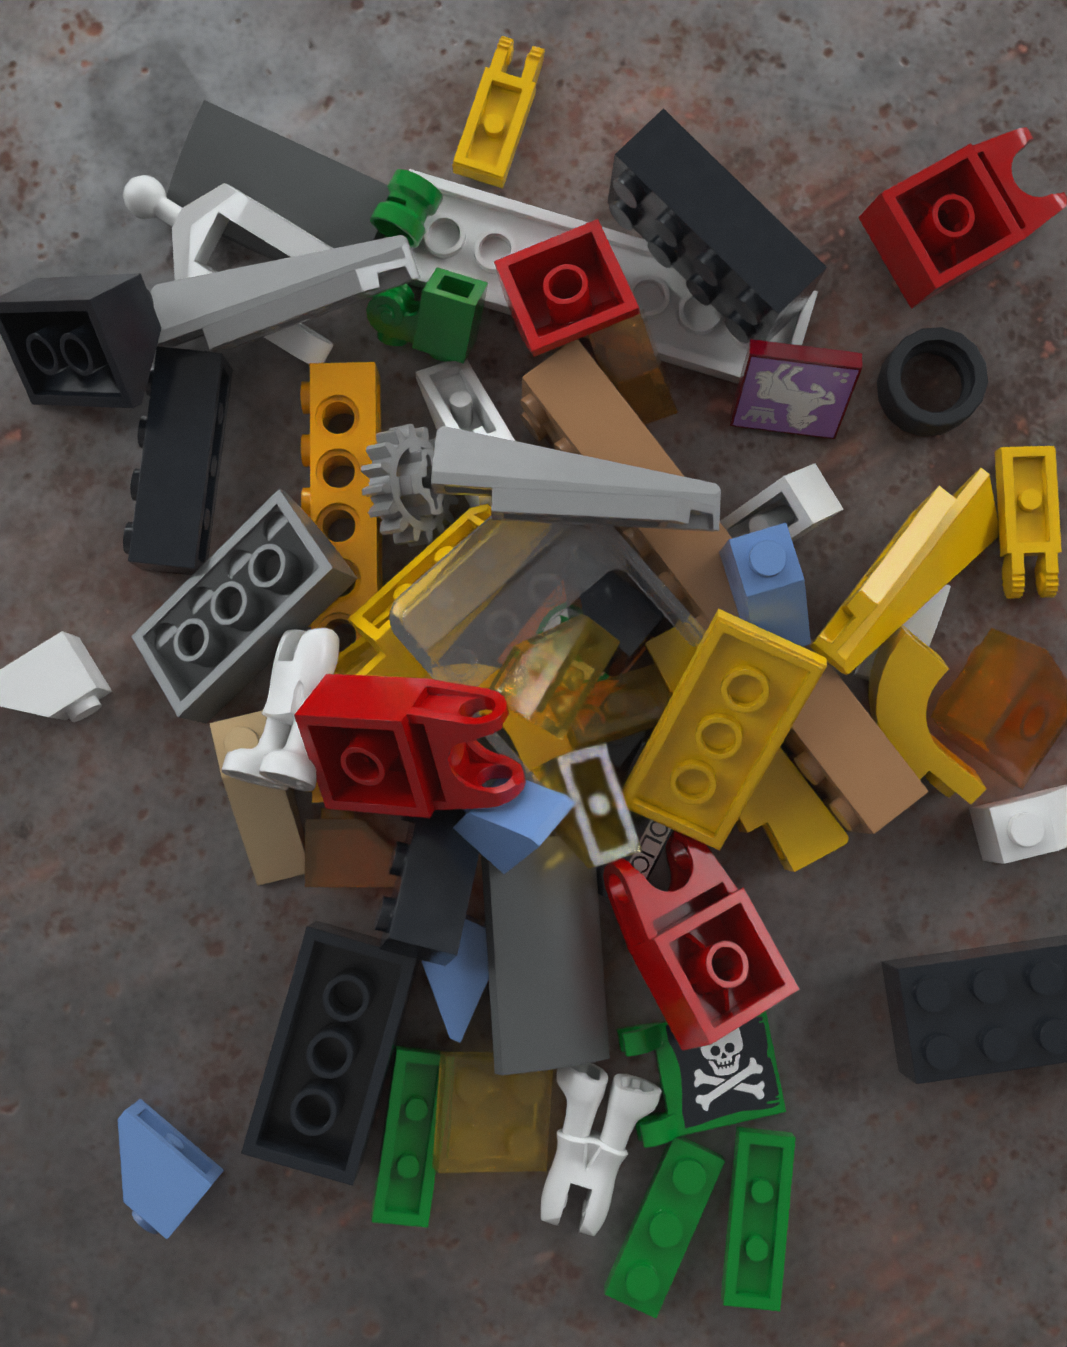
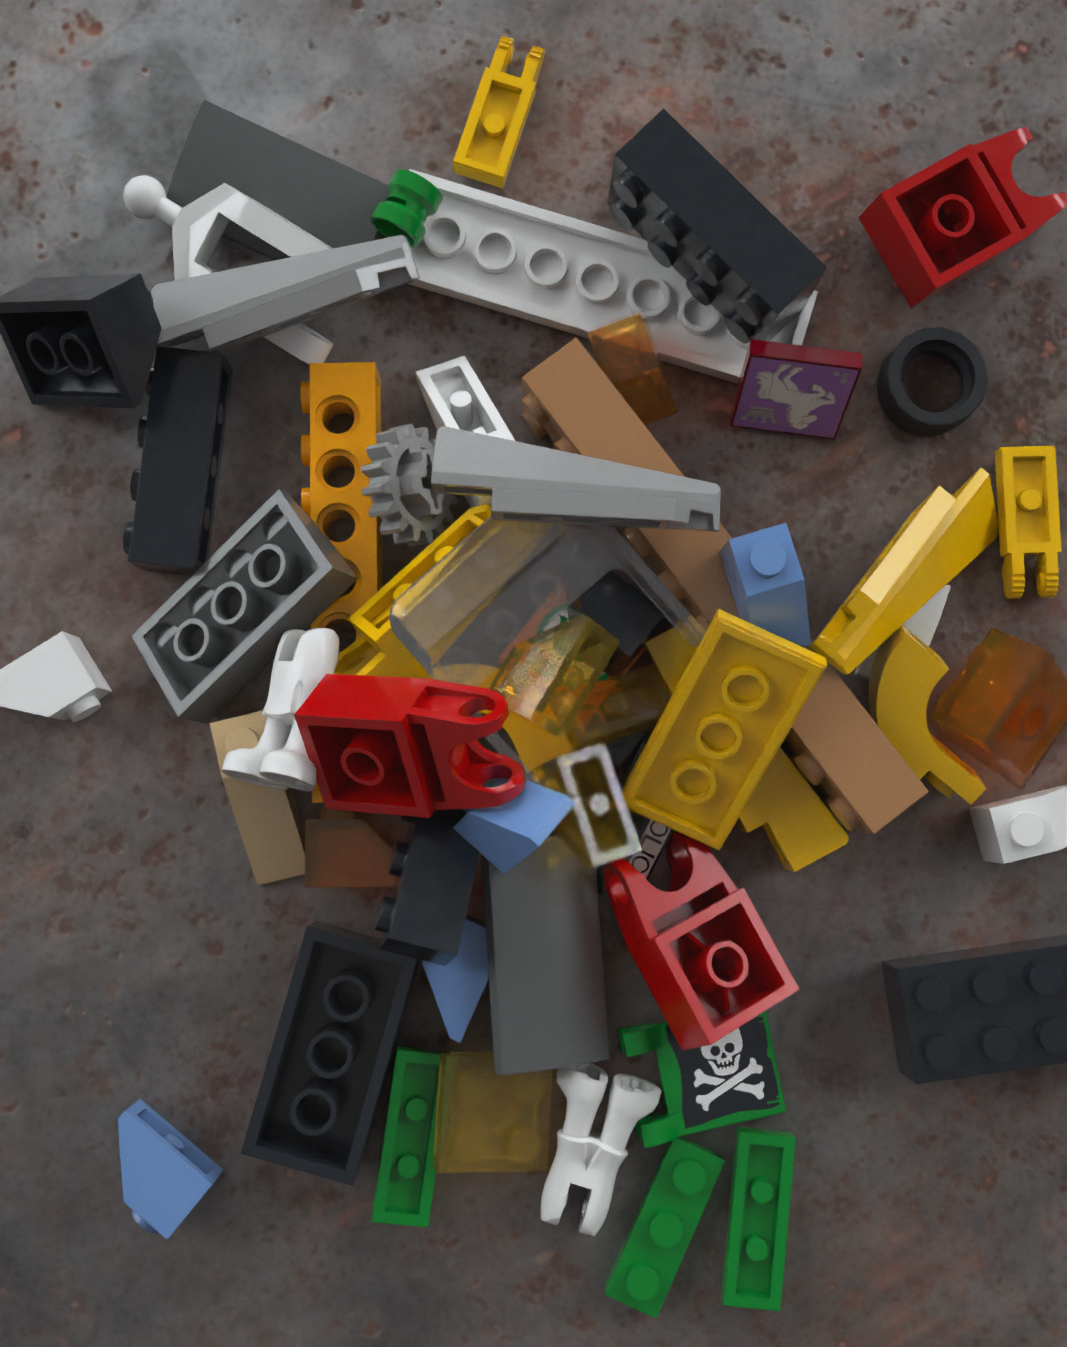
(439, 324): green brick -> none
(565, 288): red slope -> none
(797, 499): white slope -> none

